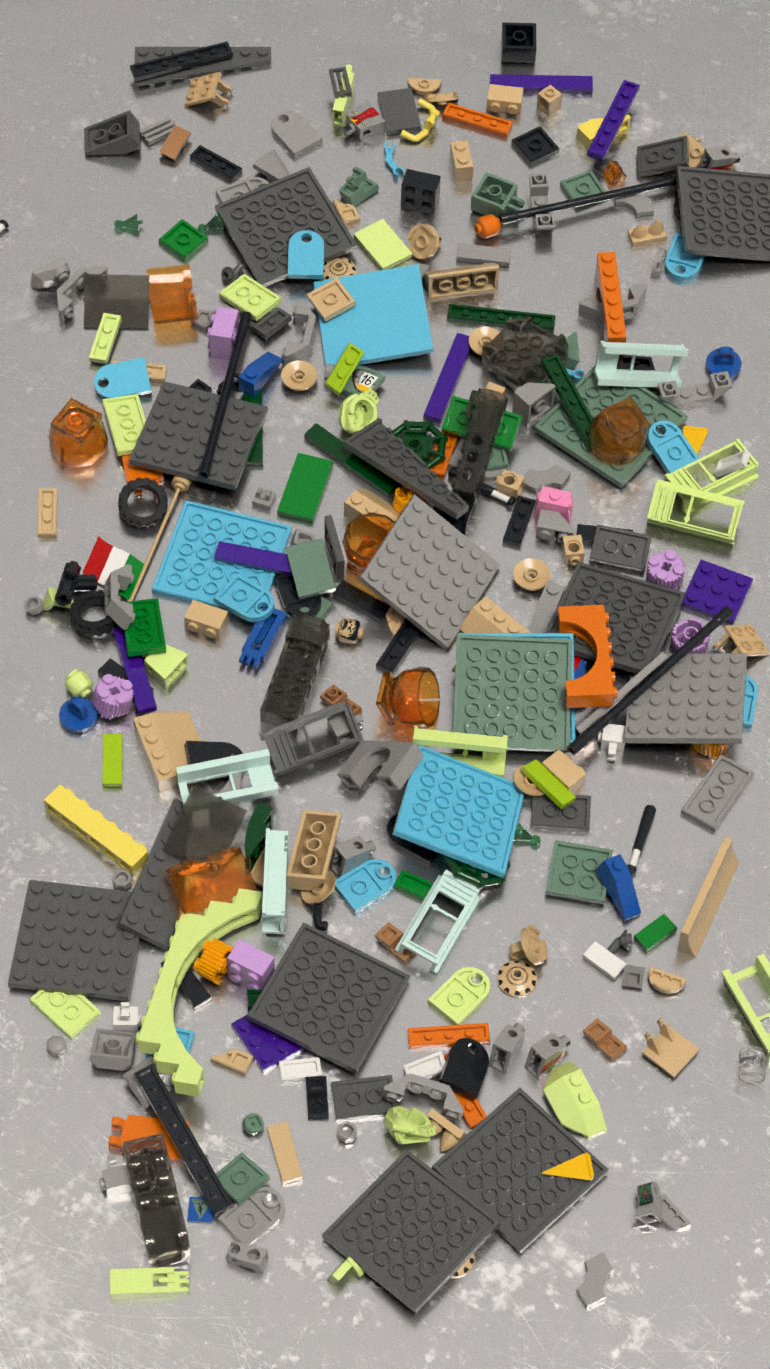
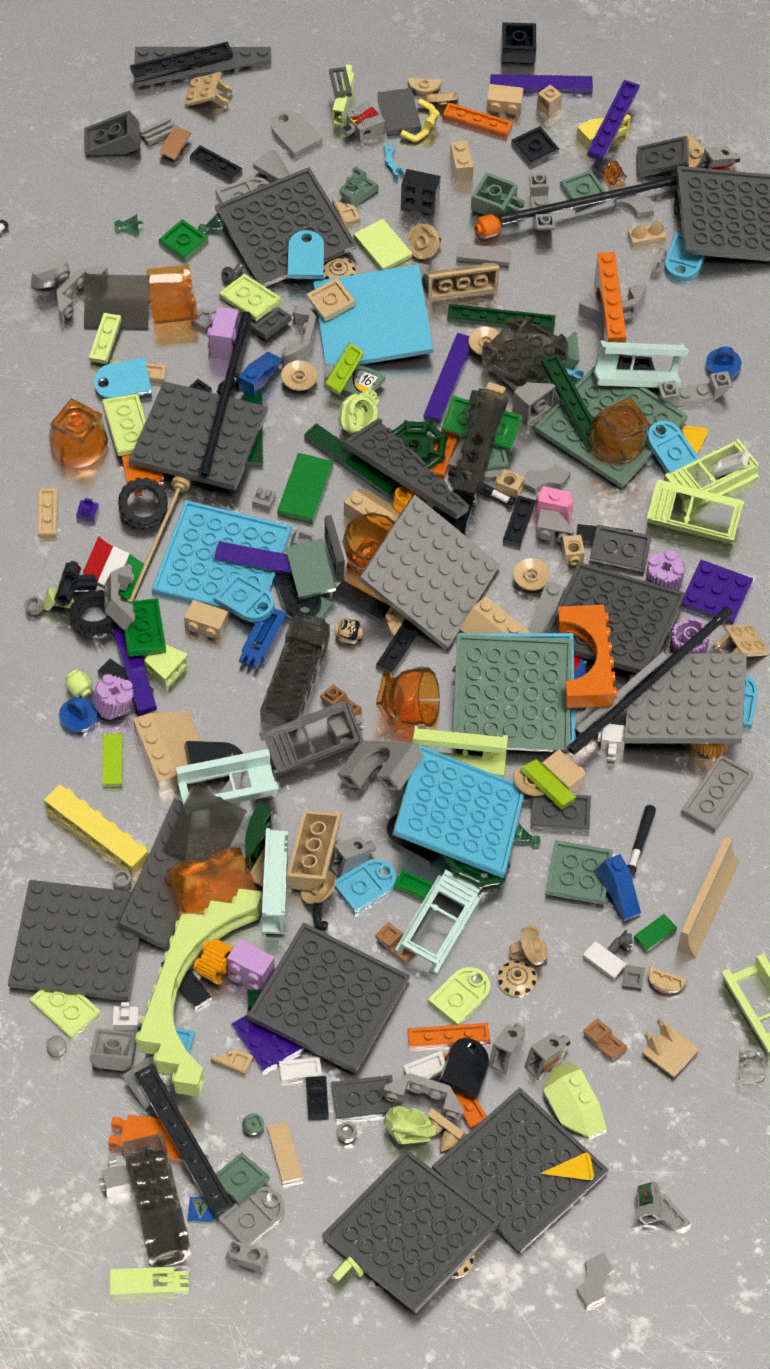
(87, 510): none -> dark purple tile

